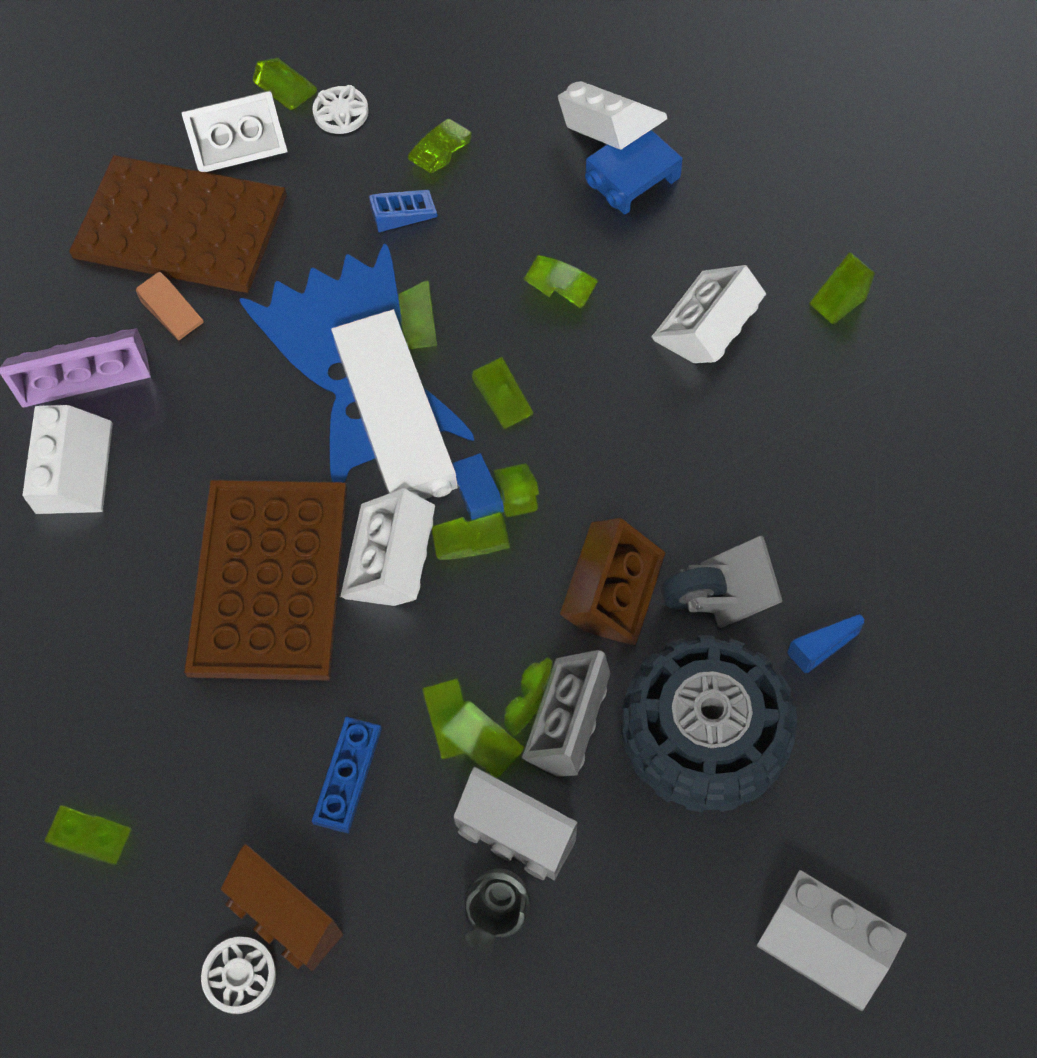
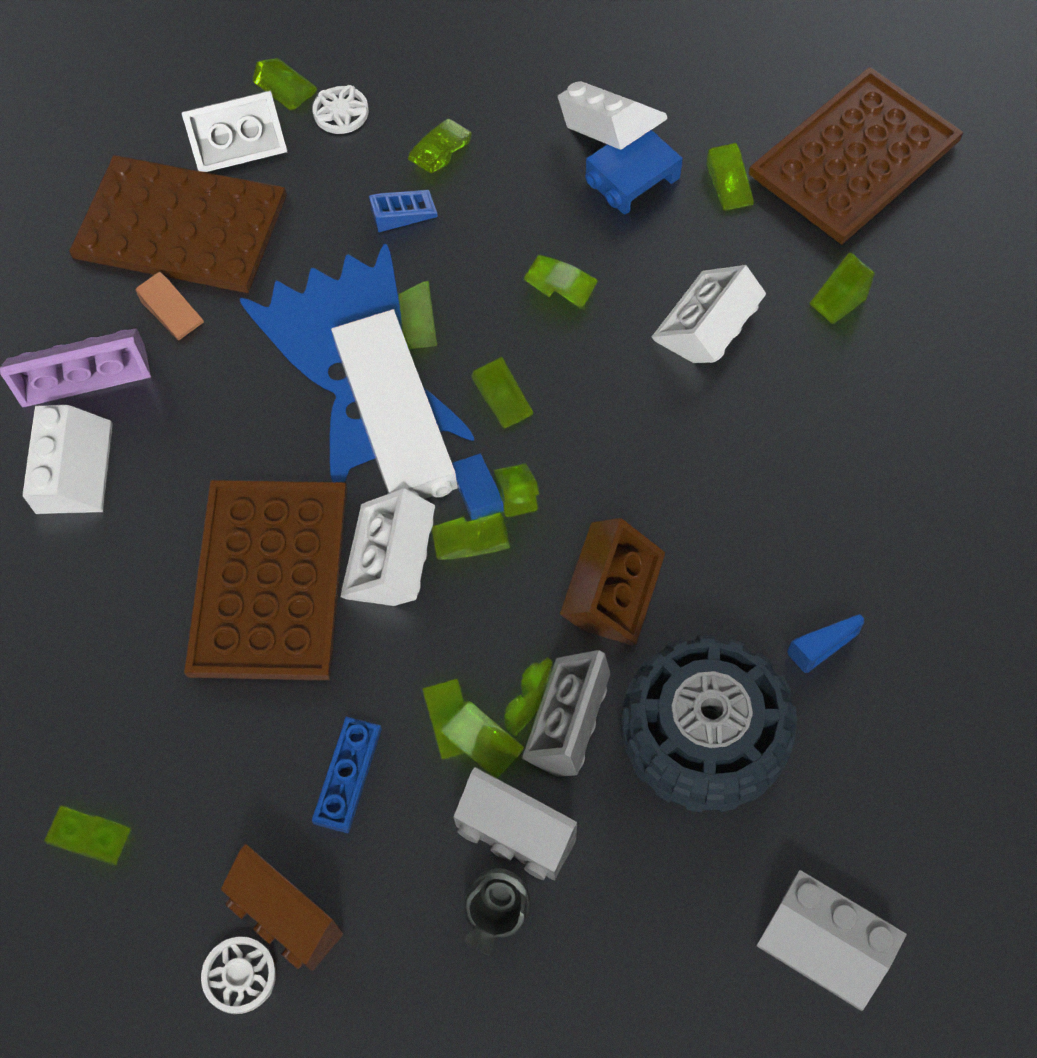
(726, 584): light grey plate -> none
(729, 176): none -> clear neon green slope
(855, 154): none -> reddish brown plate

